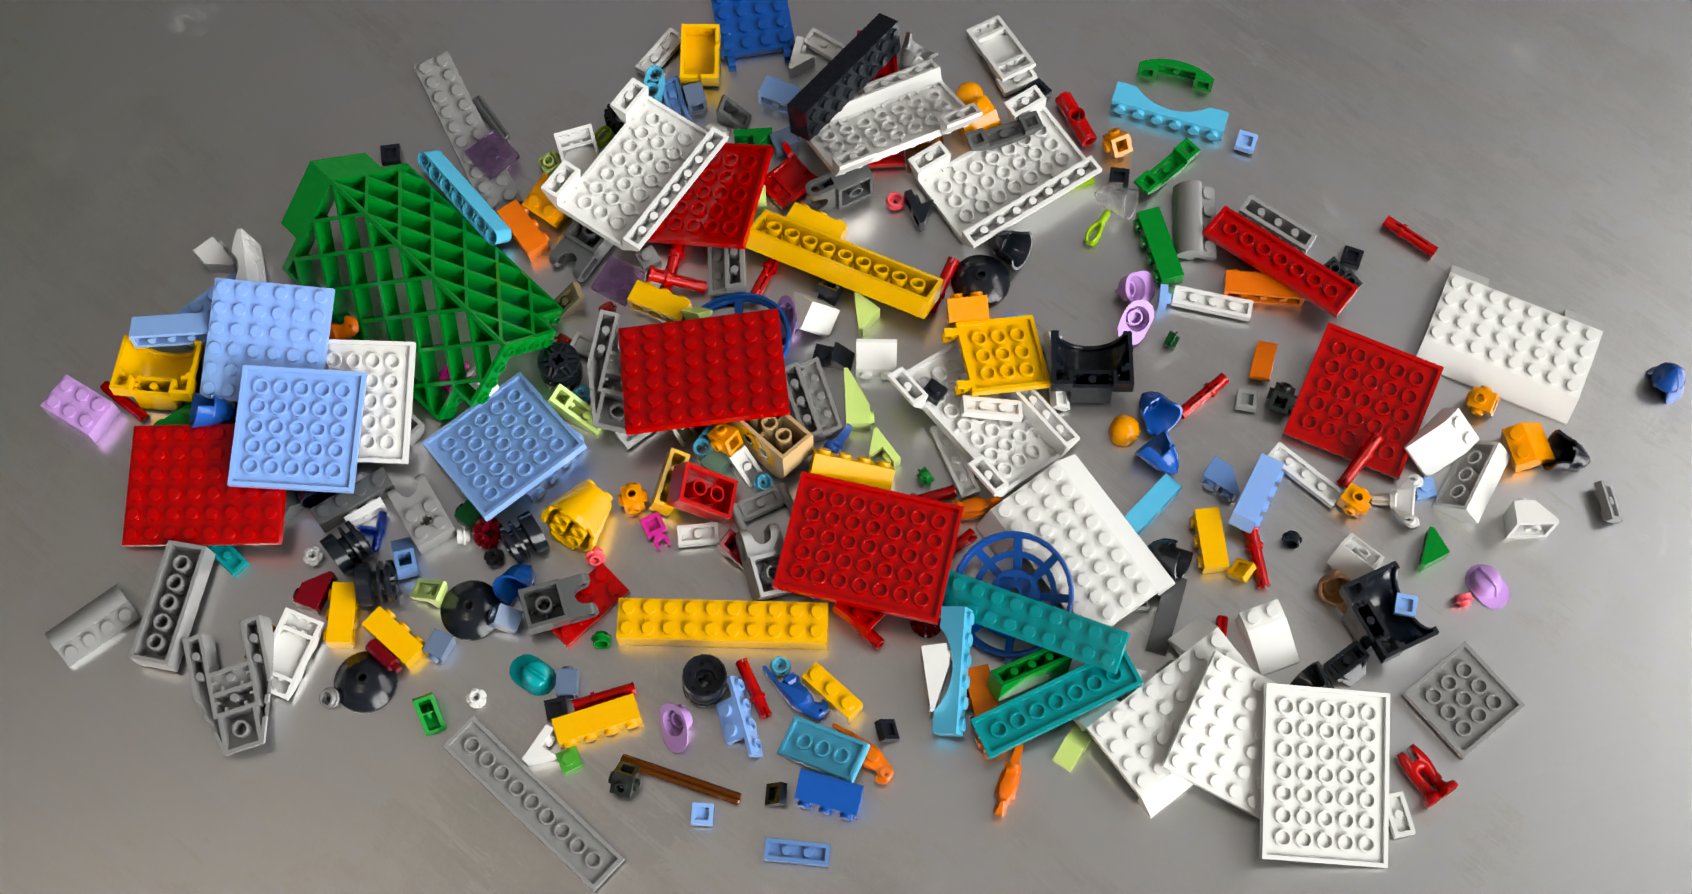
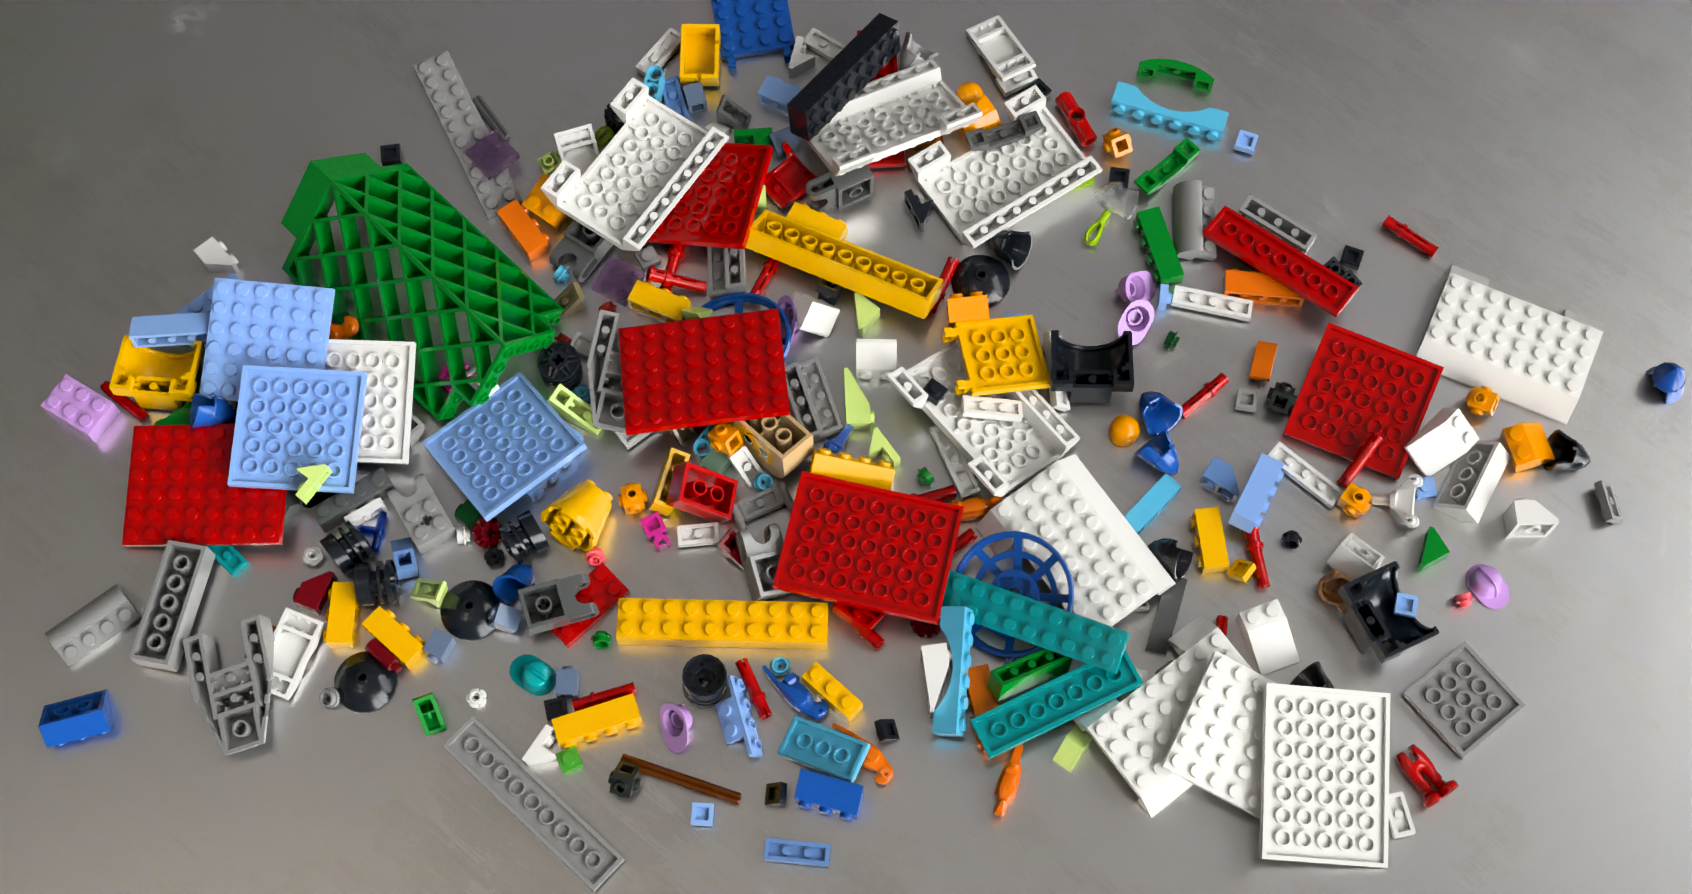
(76, 718): none -> blue slope
(249, 257): white slope -> none
(315, 476): none -> yellowish green slope
(464, 197): medium azure beam -> none
(561, 274): none -> medium azure plate
(834, 357): black slope -> none
(895, 196): coral plate -> none
(1348, 664): black slope -> none

